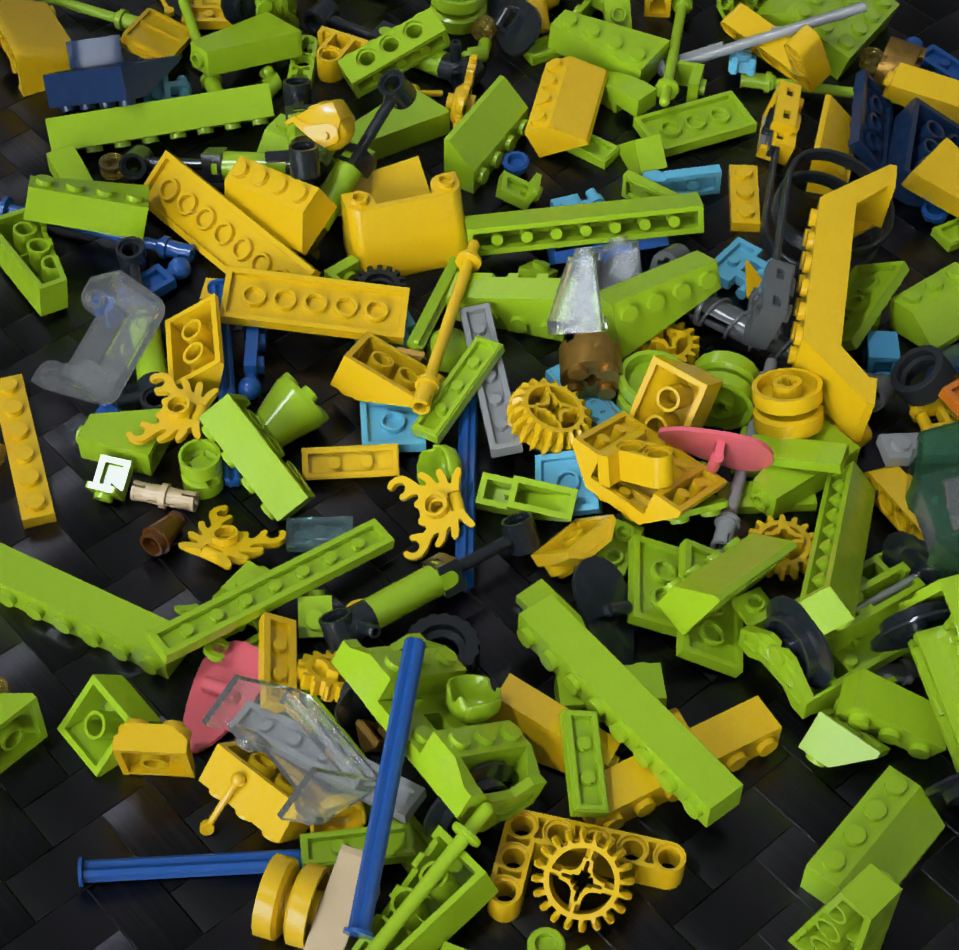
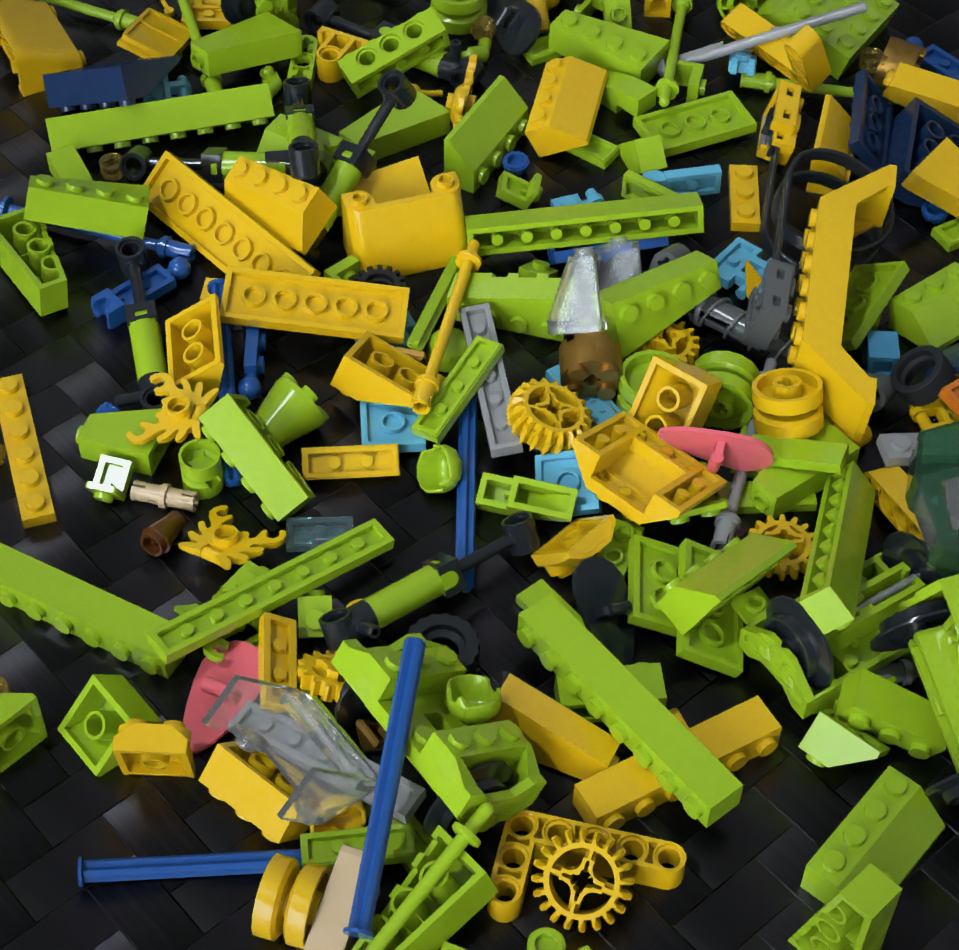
(95, 51): slope -> none
(113, 344): clear windscreen -> none
(207, 826): yellow hinge -> none
(326, 123): yellow helmet -> none
(439, 509): yellow animal -> none
(583, 763): lime tile -> none
(636, 462): yellow tile -> none

